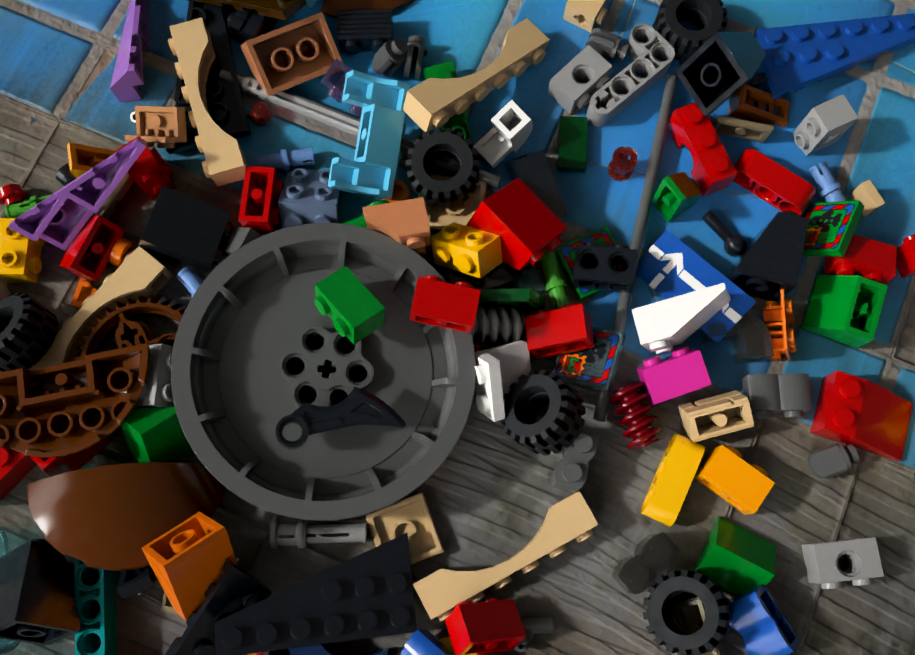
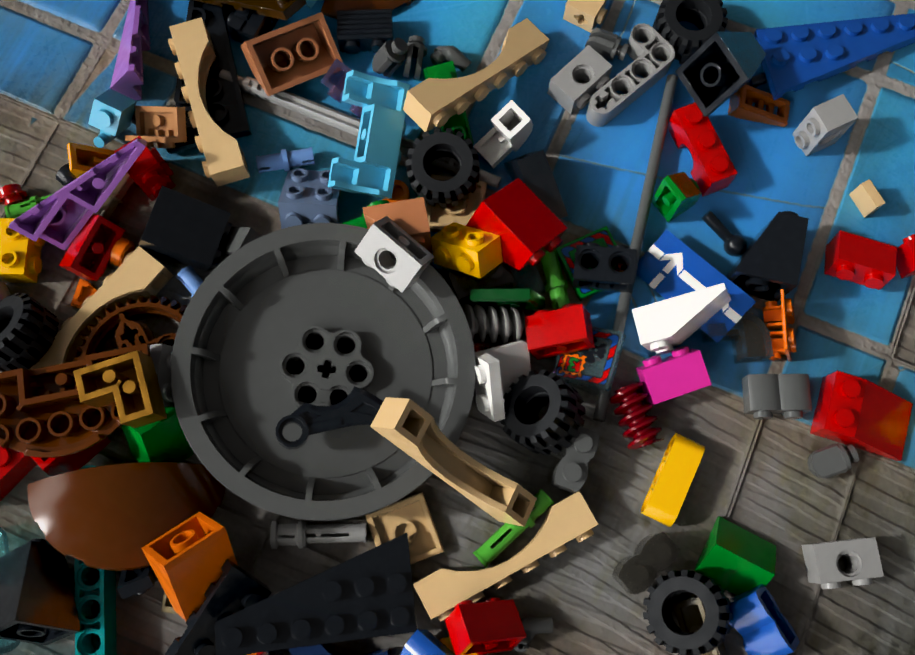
(112, 115): none -> medium azure brick
(128, 382): none -> pearl gold brick
(259, 114): clear red hinge -> none
(260, 199): red brick -> none
(349, 305): green brick -> none
(410, 256): none -> brick
(418, 436): none -> tan arch
(445, 304): red brick -> none
(450, 53): none -> dark grey arm
(486, 554): none -> bright green pin
(572, 144): dark green tile -> none
(622, 164): clear red bush -> none
(716, 416): tan brick -> none
(734, 479): light orange brick -> none
(741, 128): dark tan slope -> none
(773, 182): red beam -> none
(829, 188): medium blue pin -> none
(830, 227): tile -> none
(844, 308): green slope -> none

